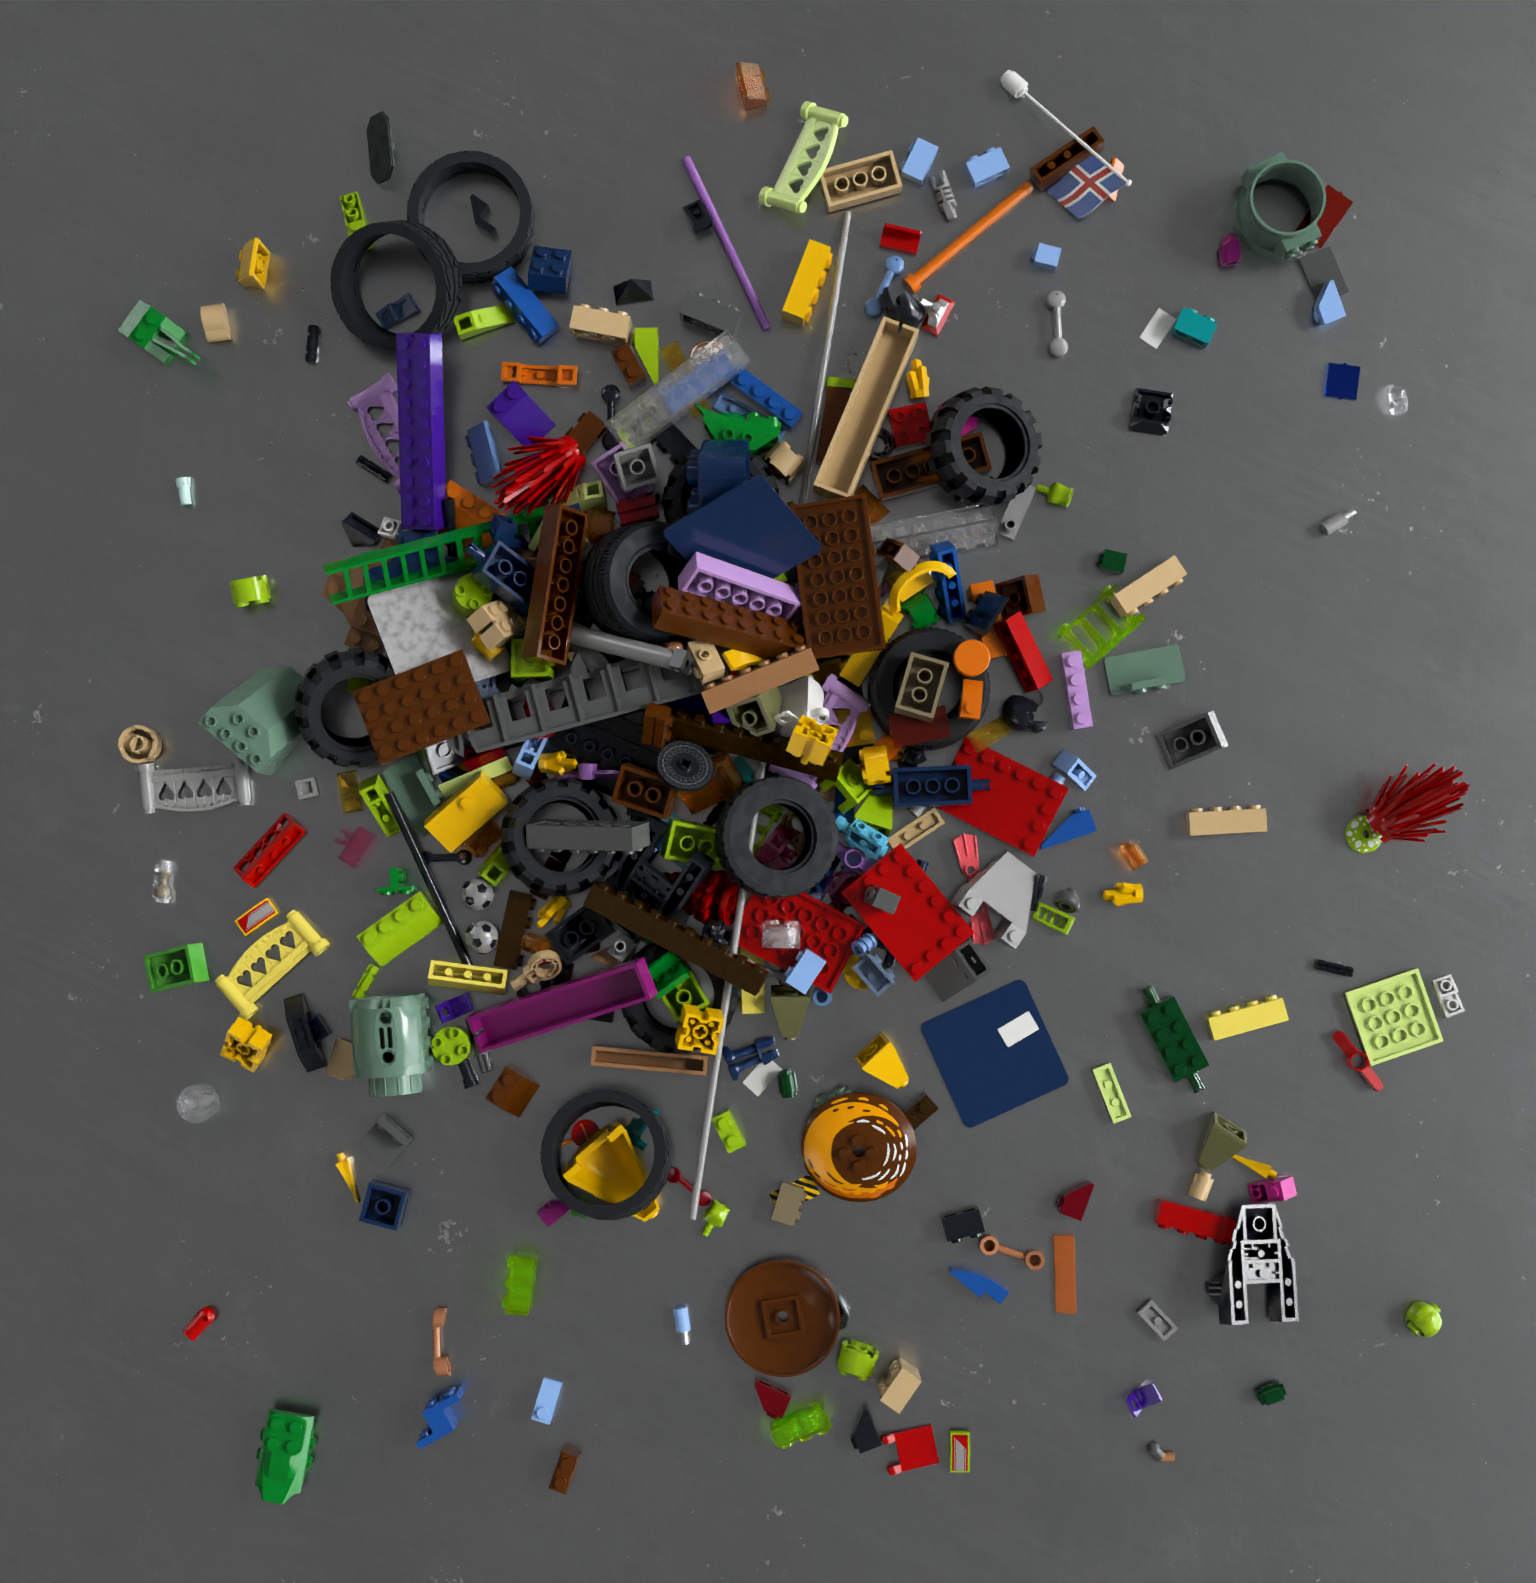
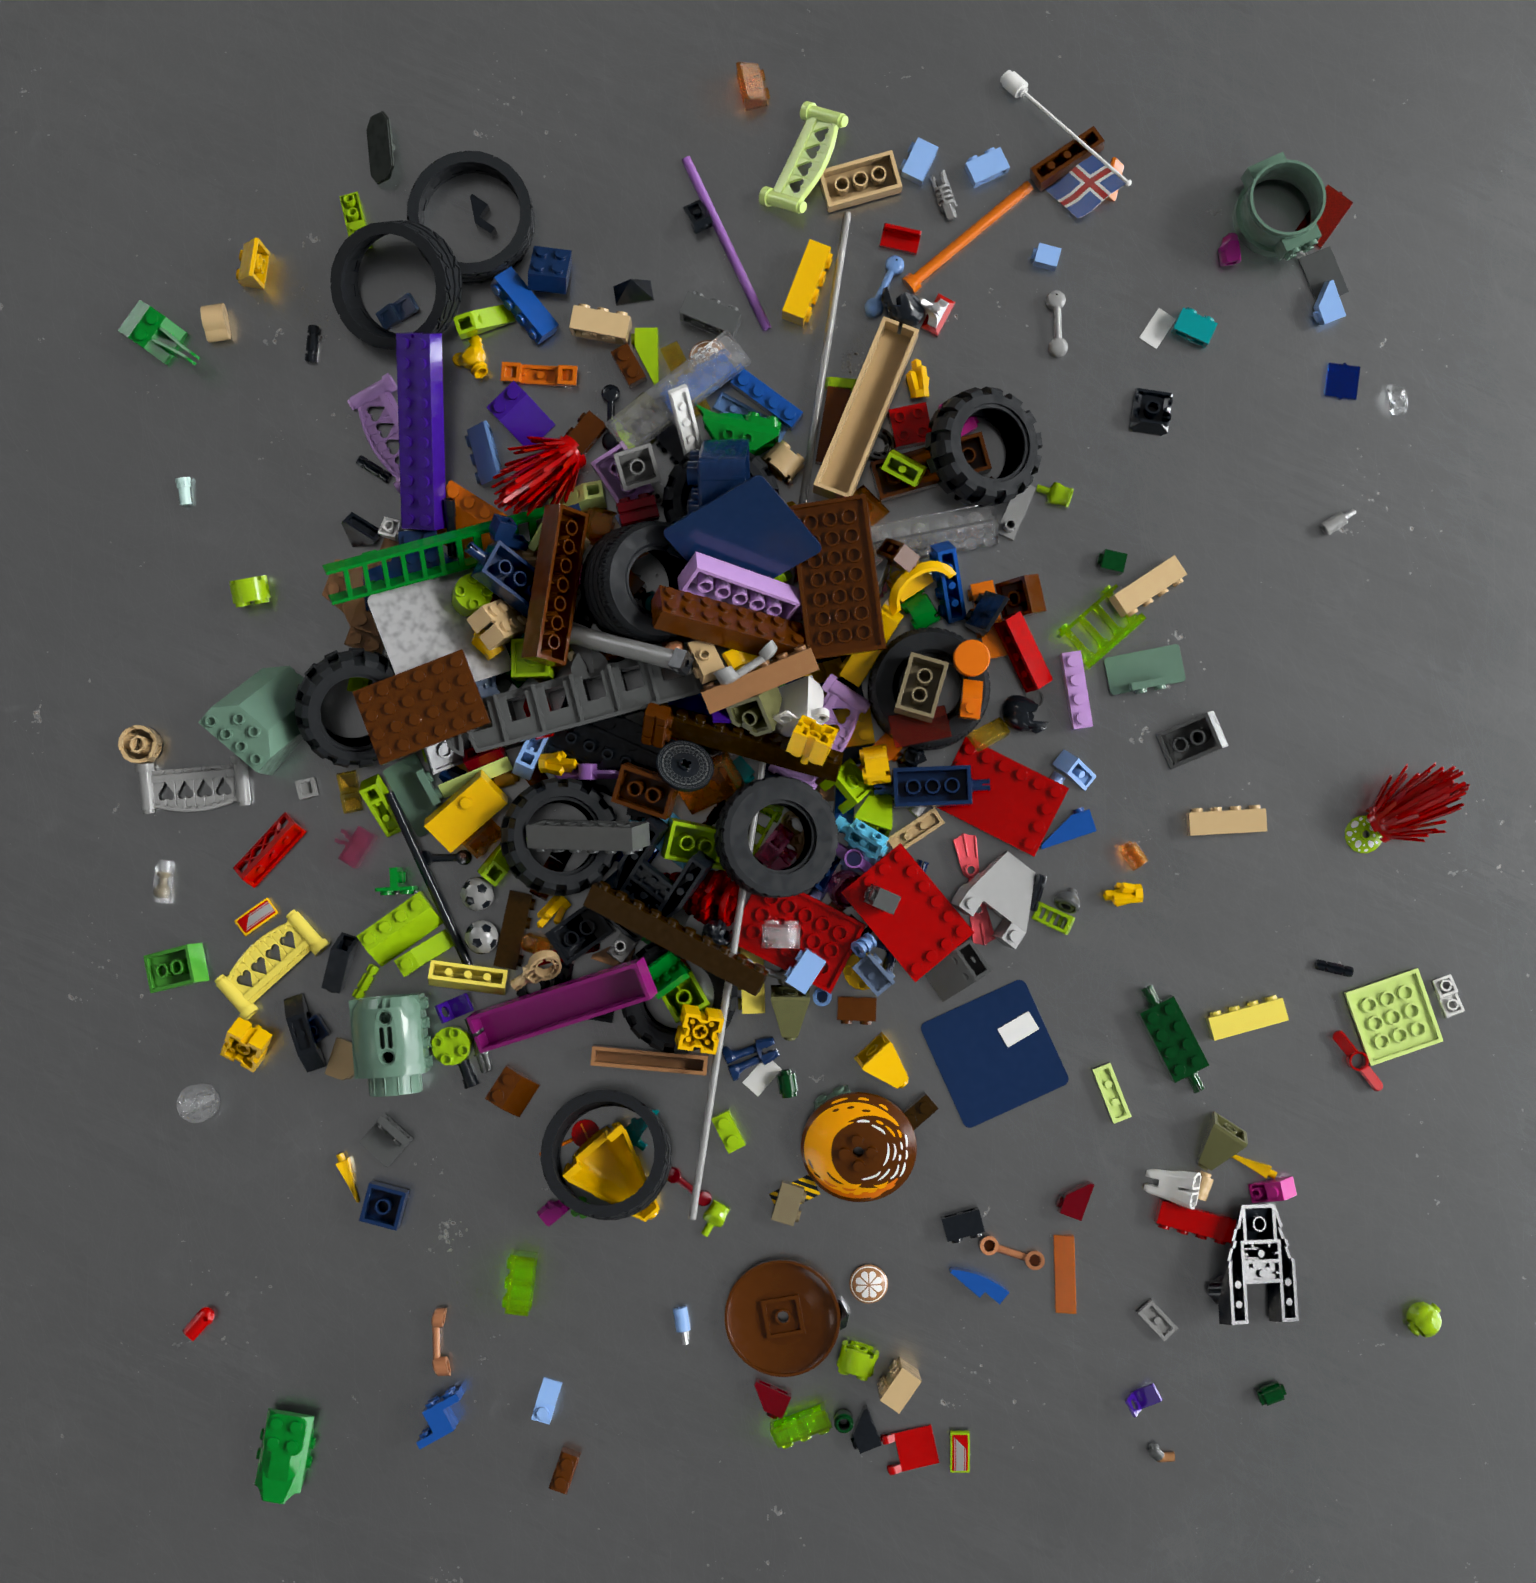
(339, 962): none -> black slope
(424, 953): none -> lime slope
(472, 358): none -> yellow animal
(685, 418): none -> white tile
(729, 675): none -> light grey piece
(843, 1427): none -> dark green brick
(856, 1009): none -> reddish brown brick
(868, 1284): none -> dish
(904, 468): none -> lime brick
(1175, 1186): none -> white piece

